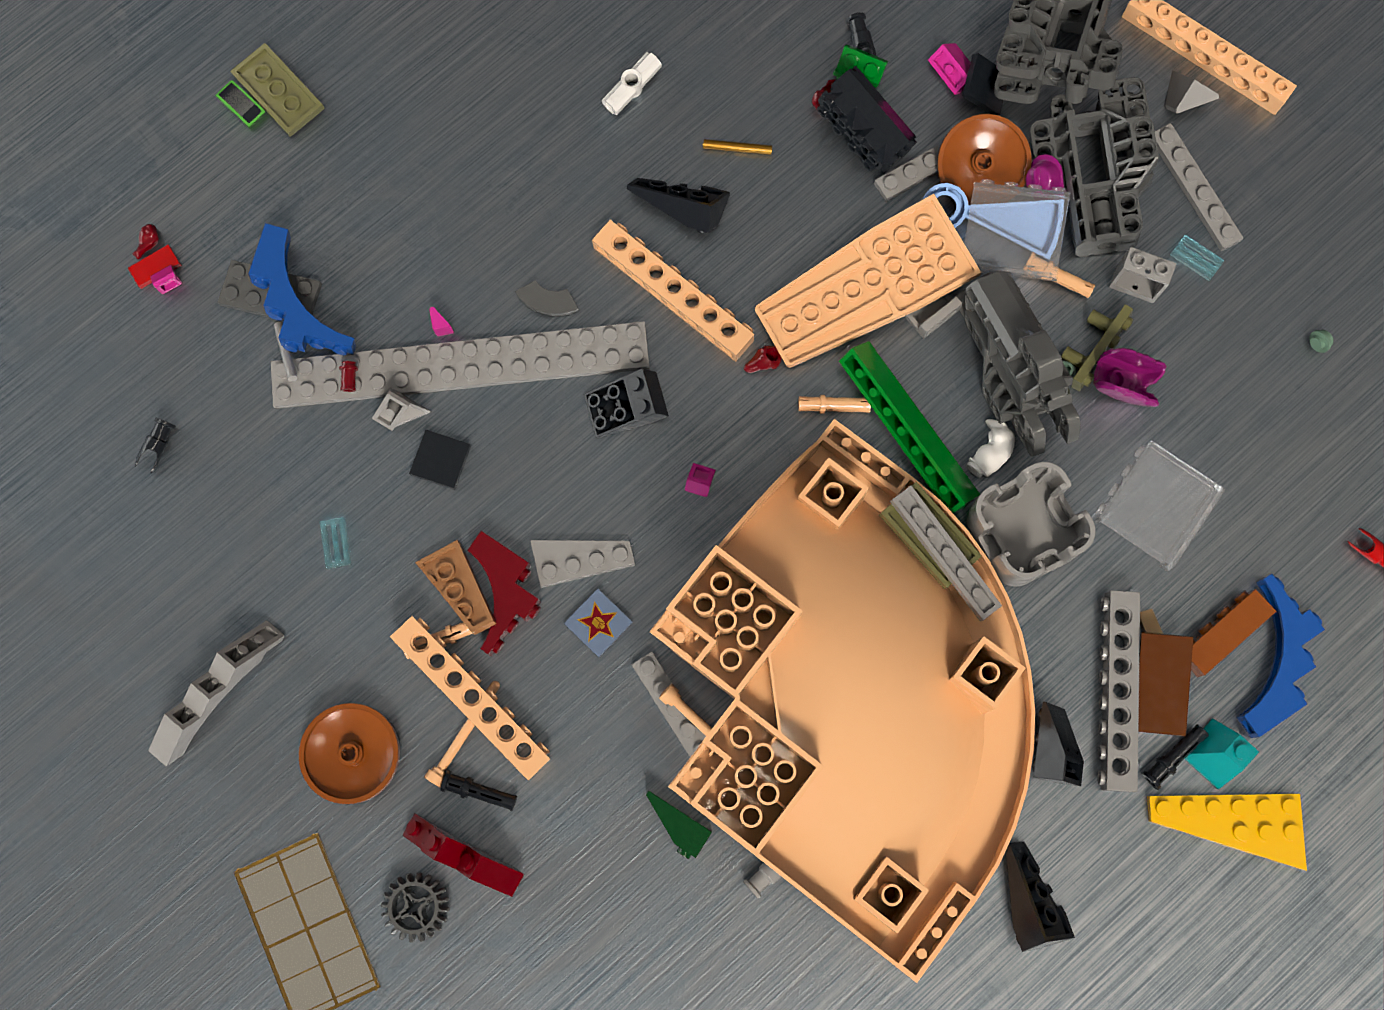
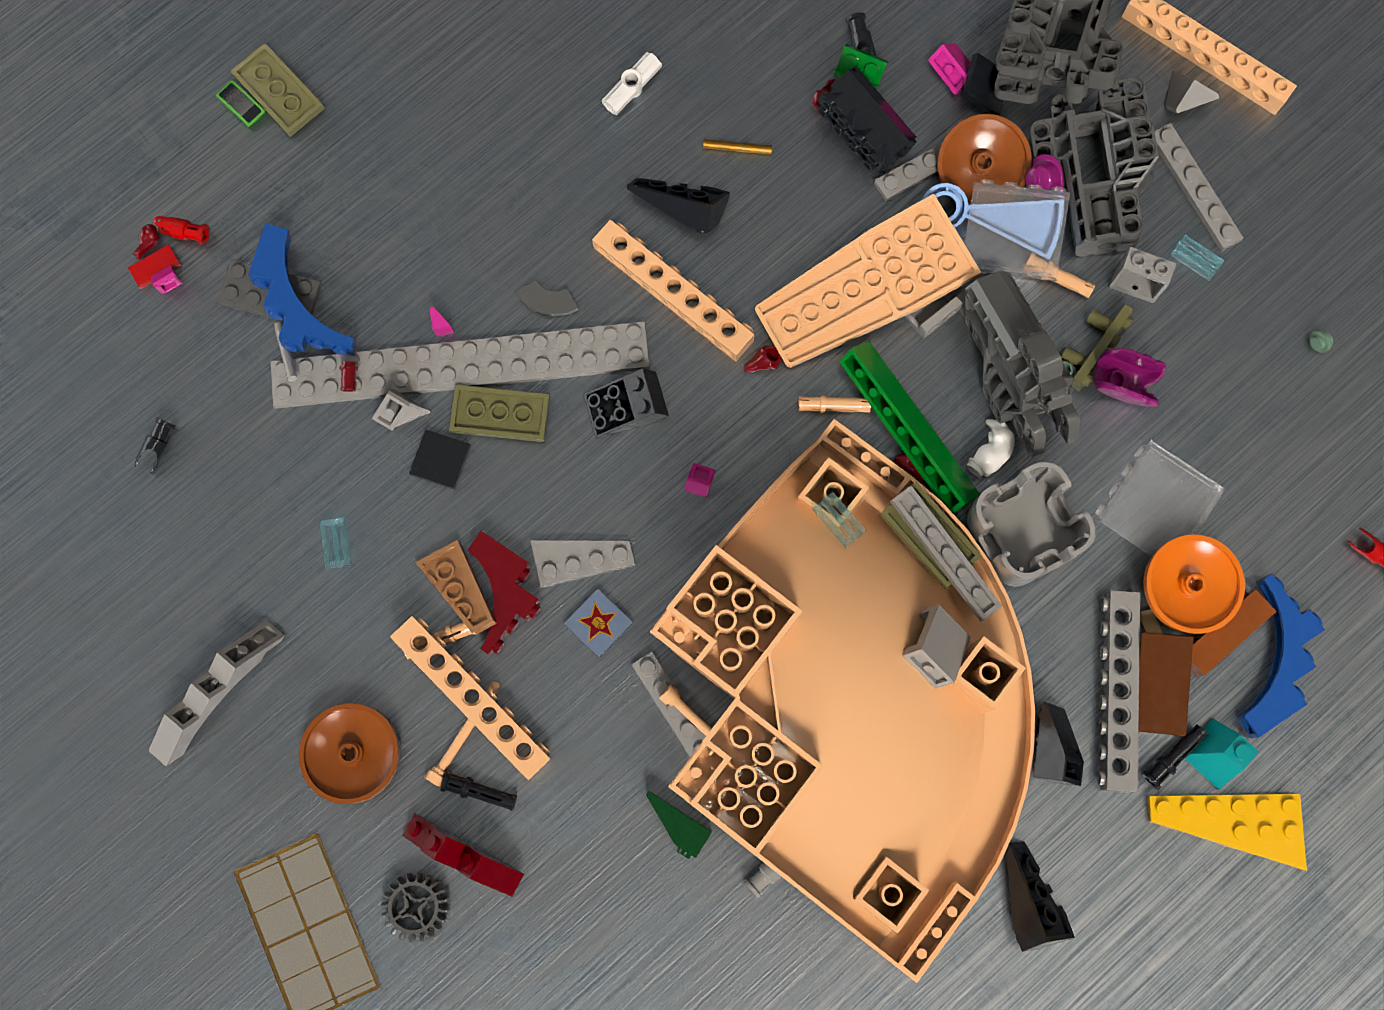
(183, 229): none -> red piece
(499, 413): none -> olive plate
(846, 513): none -> clear light blue tile
(904, 463): none -> dark red animal
(938, 648): none -> light grey panel
(1194, 584): none -> orange dish

